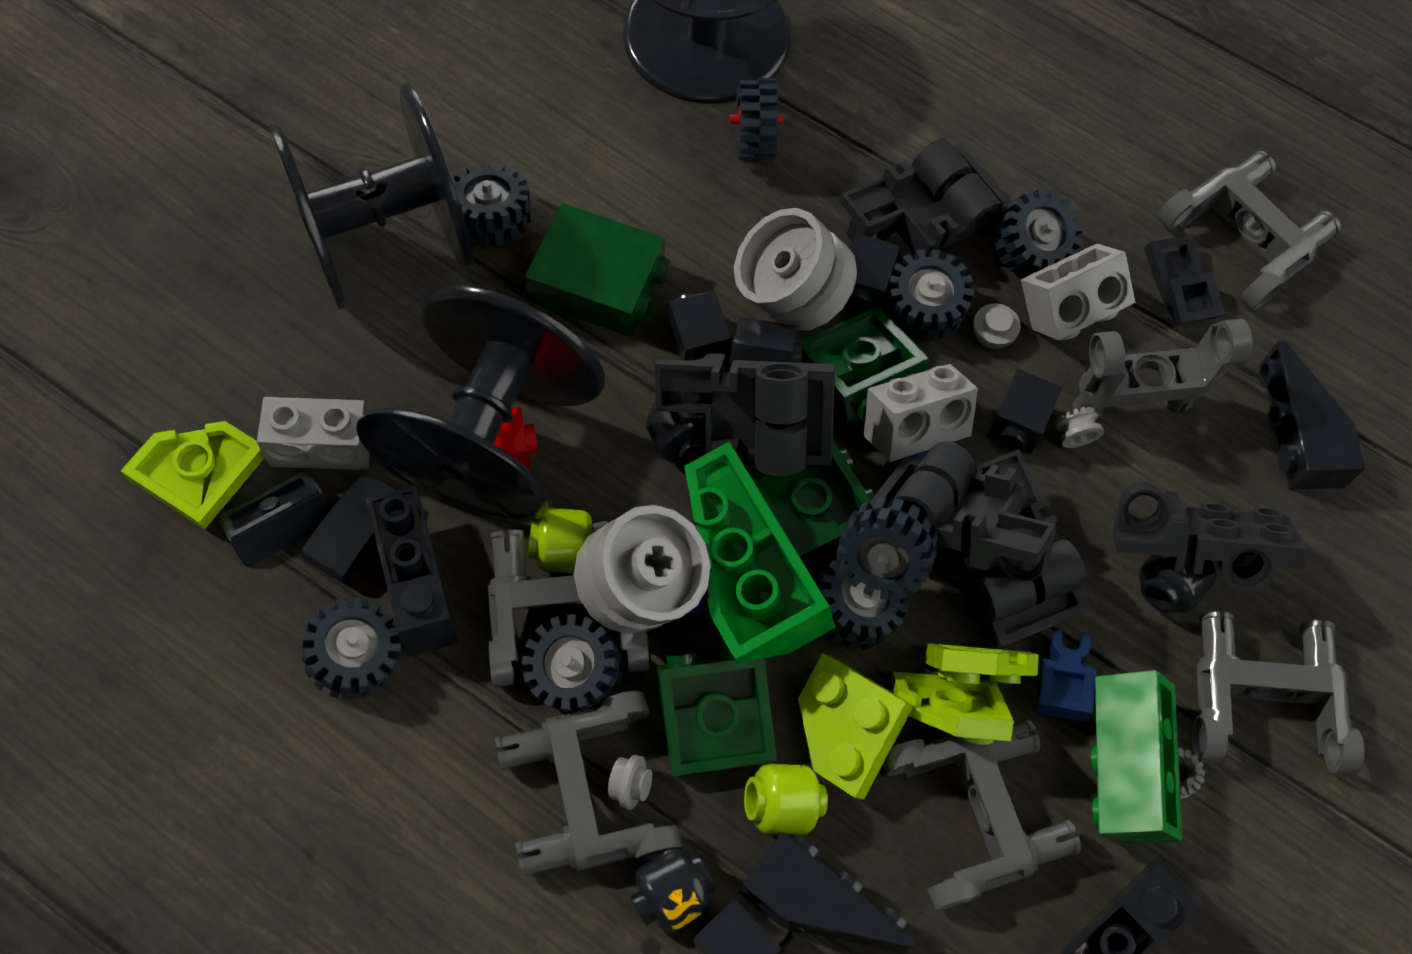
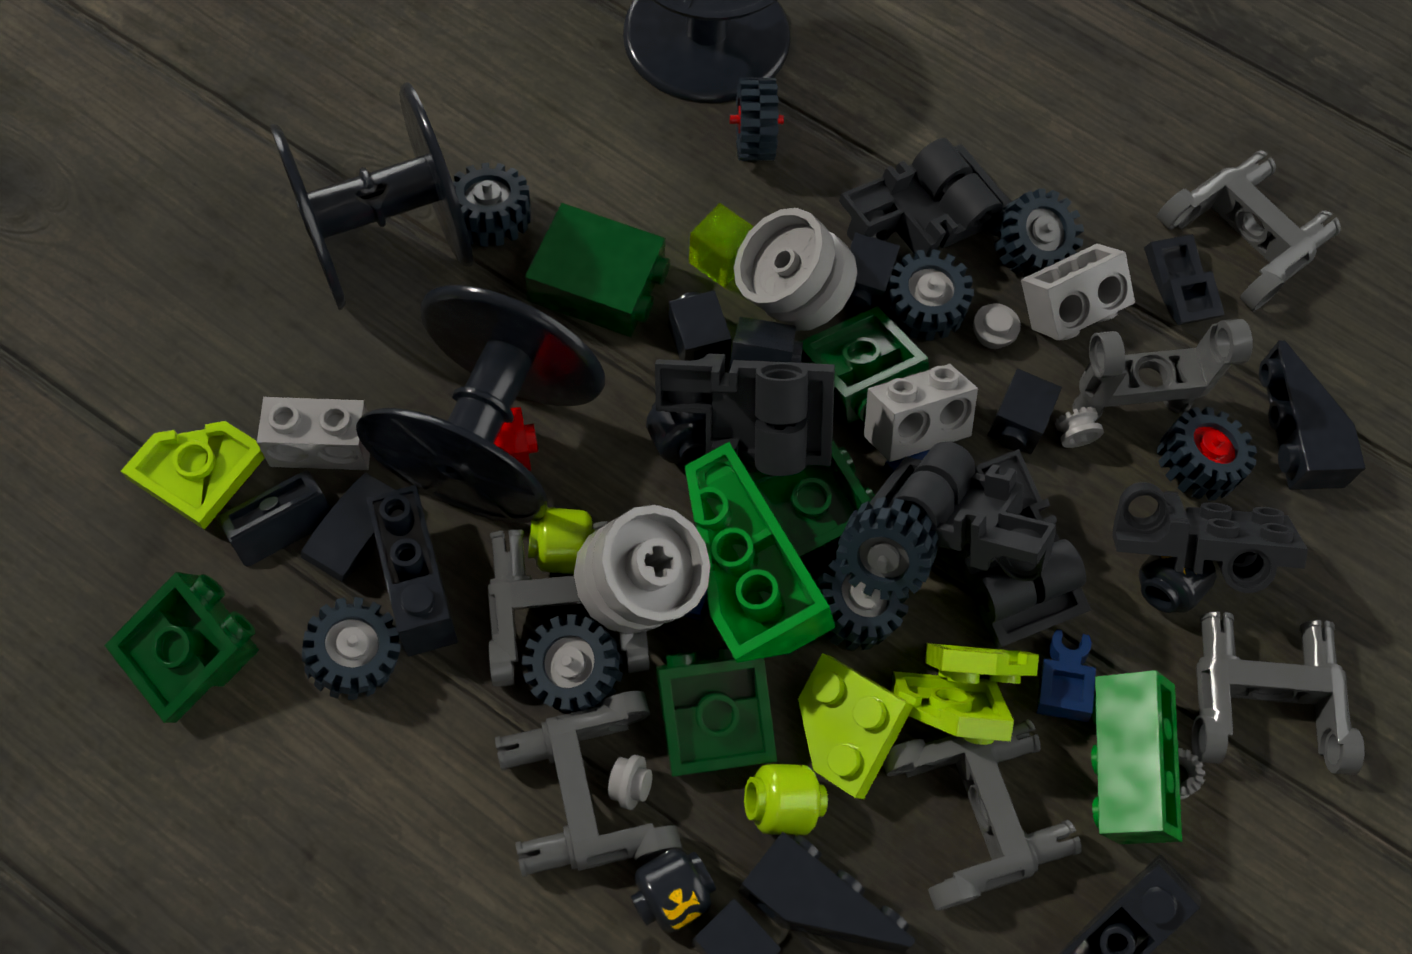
(182, 644): none -> dark green plate
(716, 244): none -> clear neon green brick
(1206, 453): none -> black wheel

